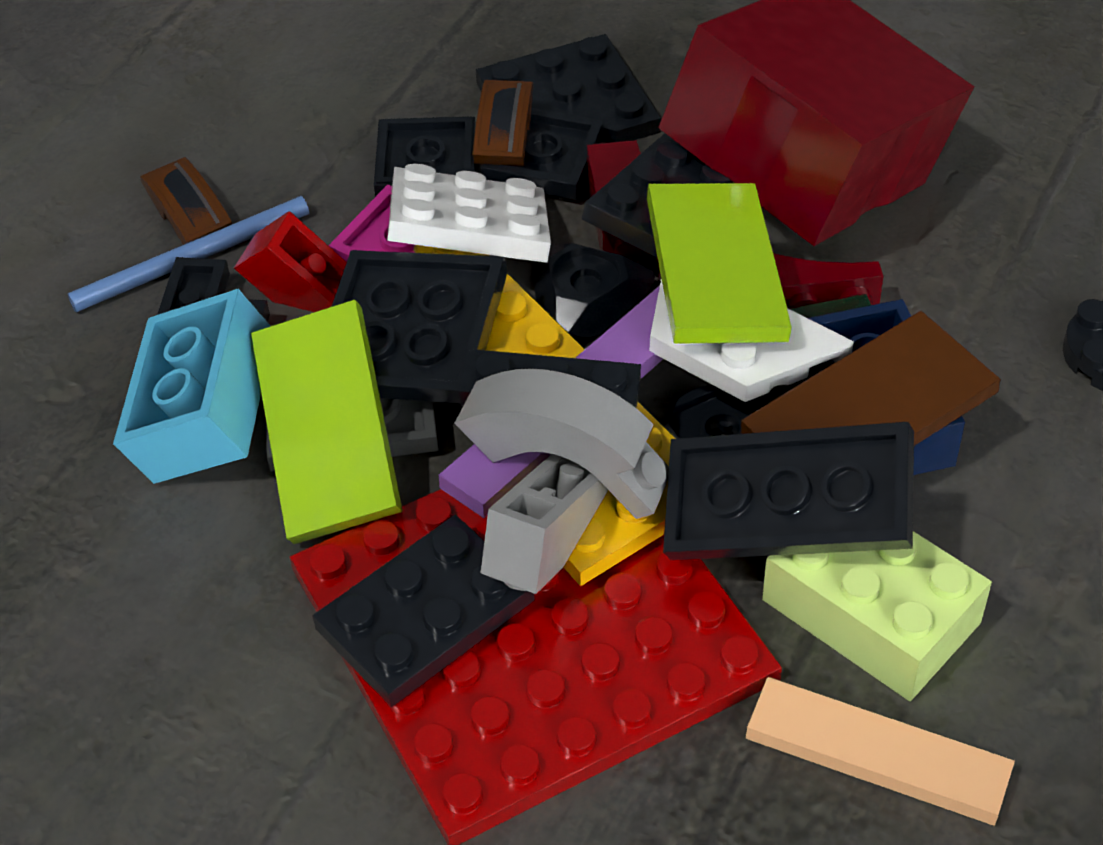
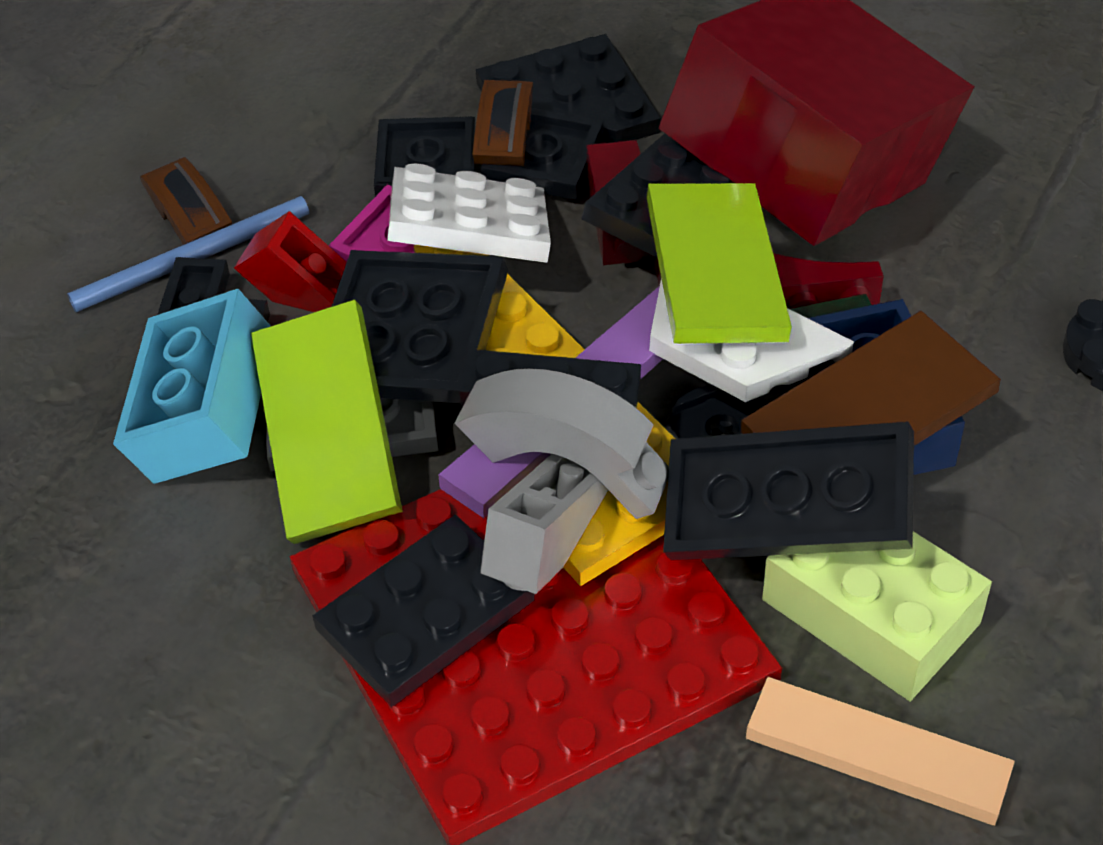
(589, 287): black hat -> none

